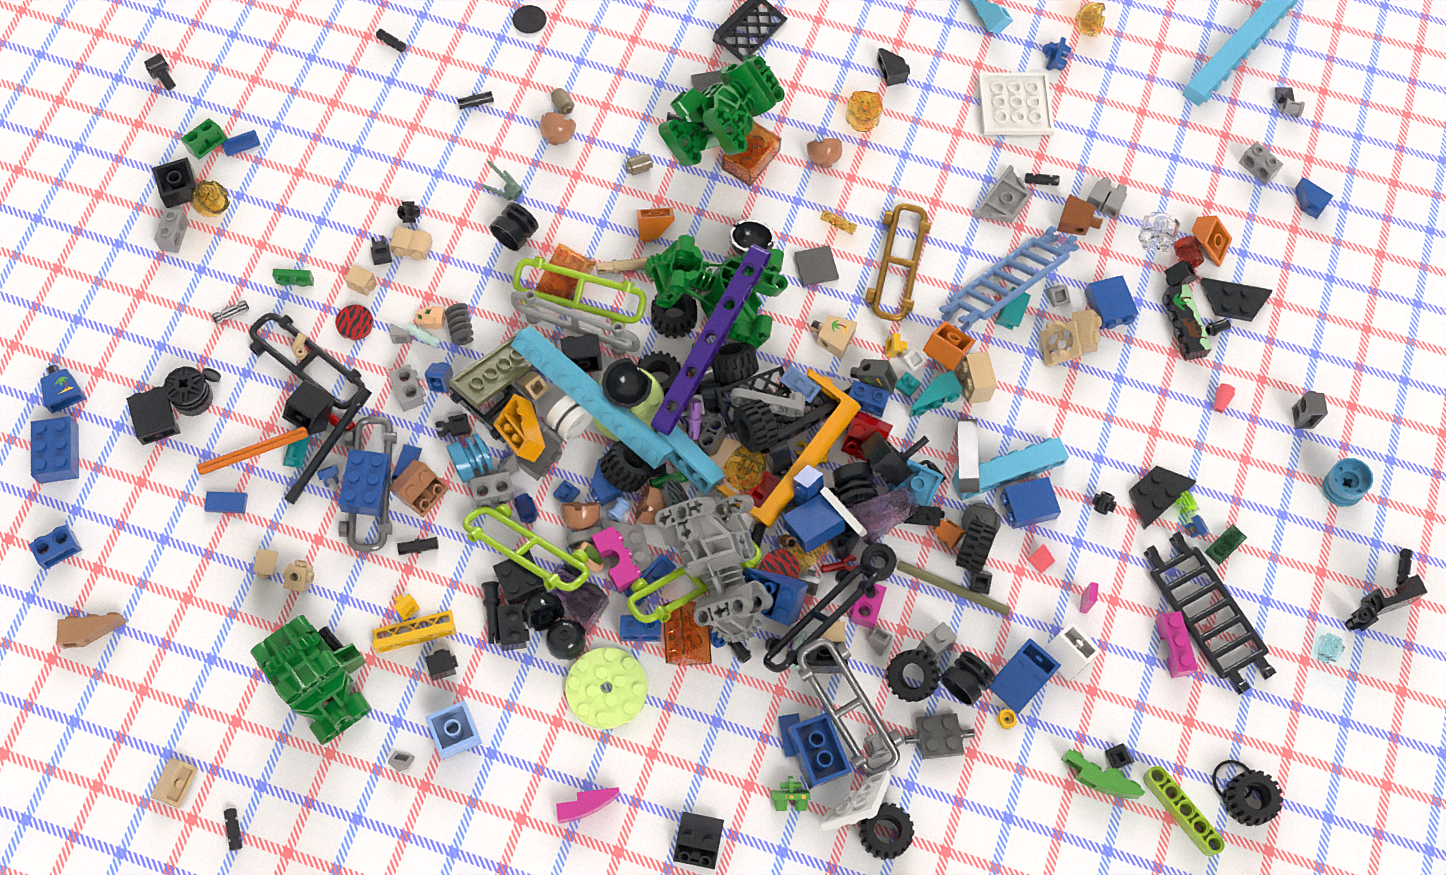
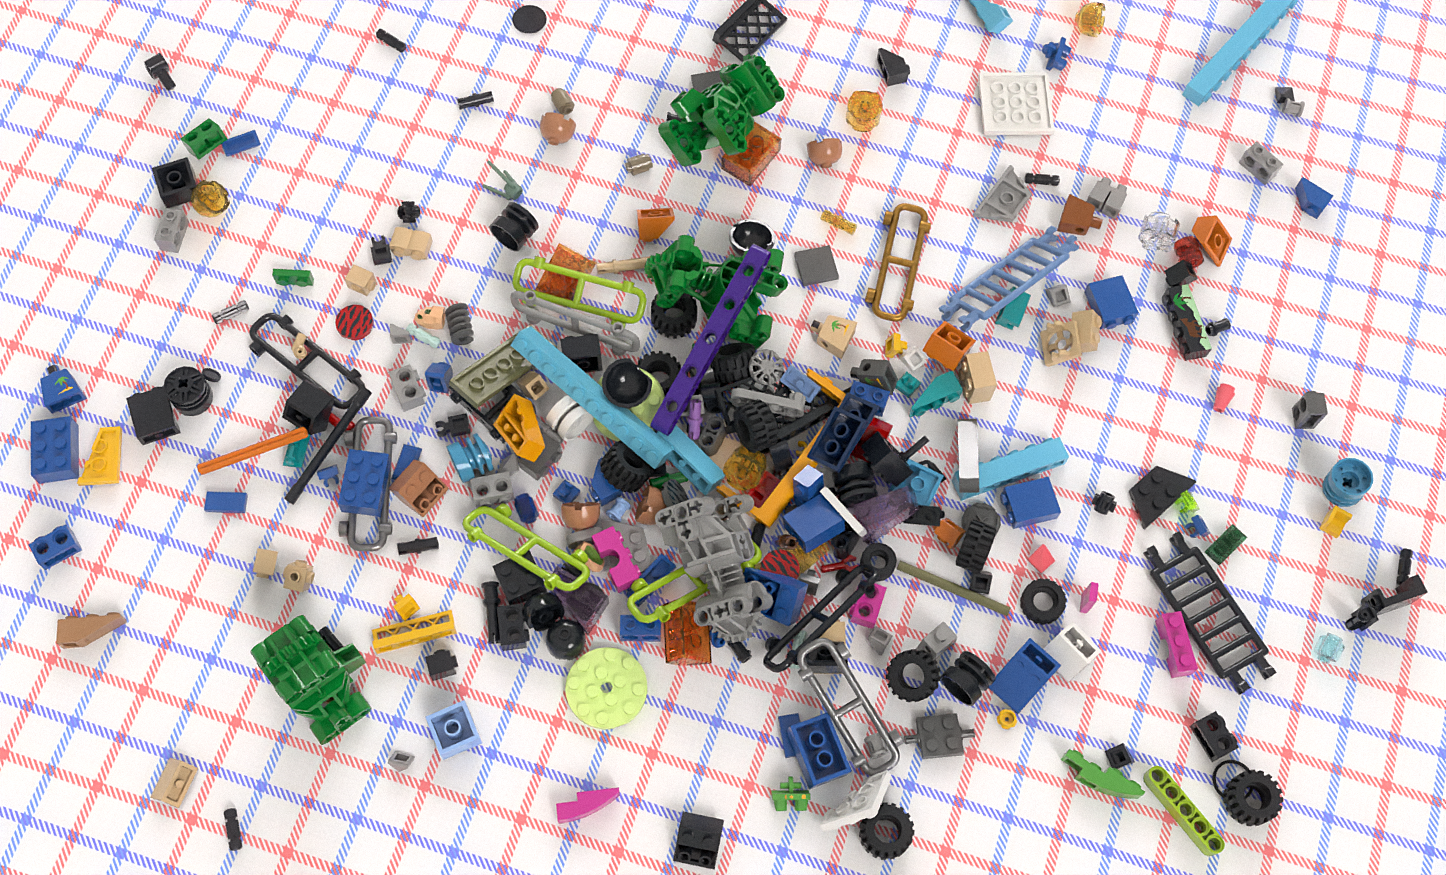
(105, 458): none -> yellow wing
(766, 367): none -> light grey wheel
(842, 432): none -> dark blue slope
(1049, 587): none -> black tyre
(1209, 739): none -> black brick
(1235, 299): black wing -> none
(1335, 521): none -> yellow panel

